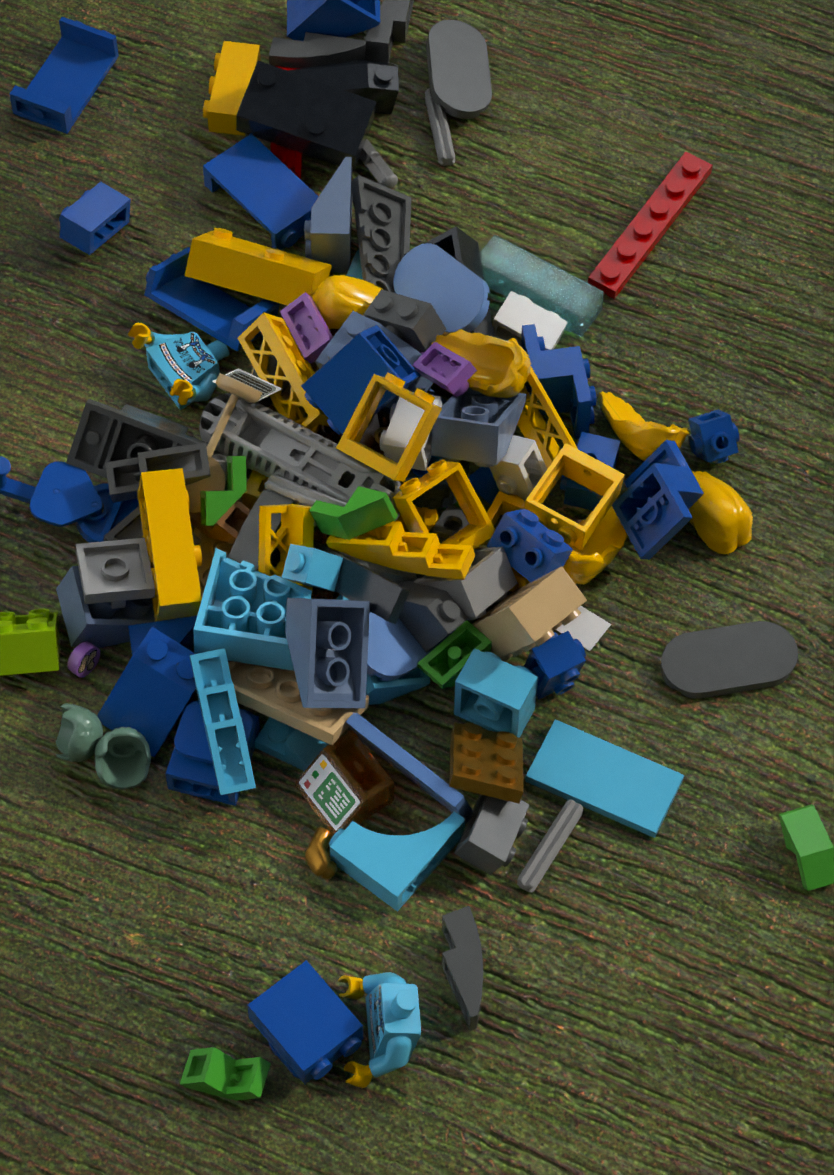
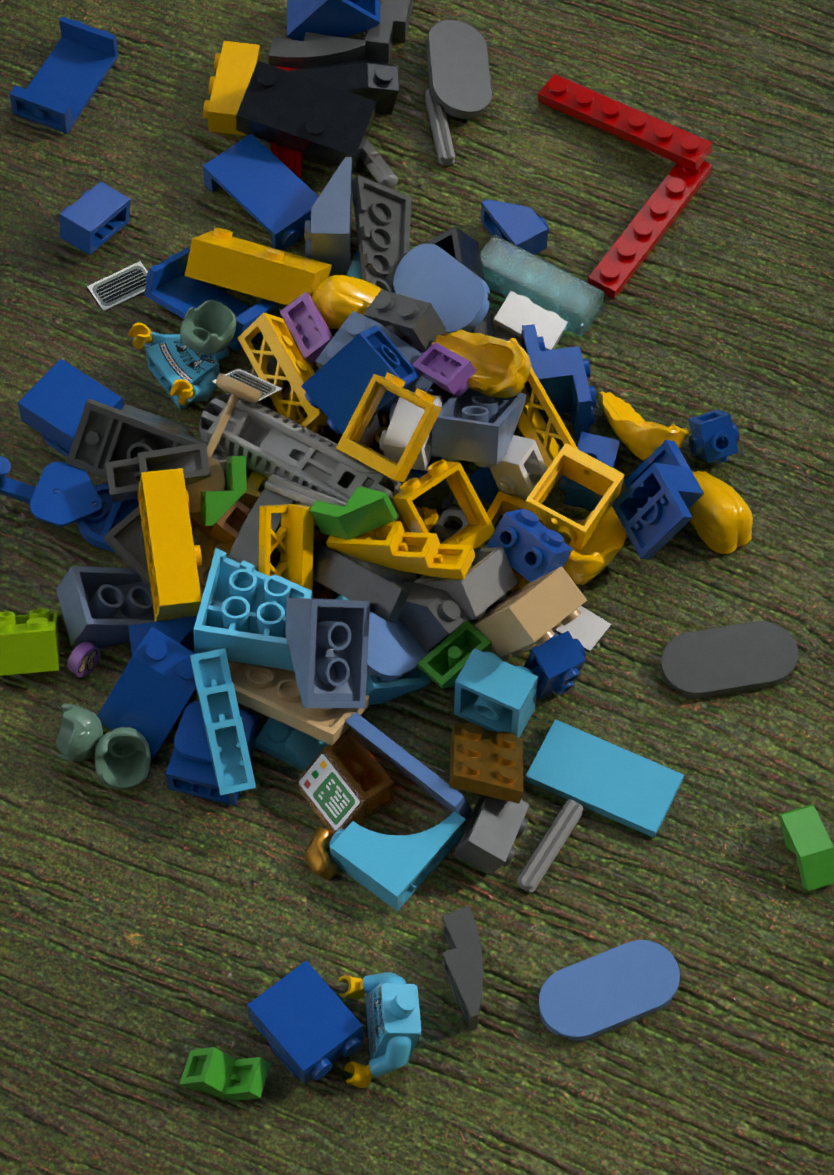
(58, 403): none -> blue brick
(115, 571): light grey hinge -> none
(120, 286): none -> sticker
(208, 328): none -> sand green hair
(312, 567): medium azure brick -> none
(515, 224): none -> blue slope
(609, 990): none -> medium blue tile
(625, 122): none -> red plate

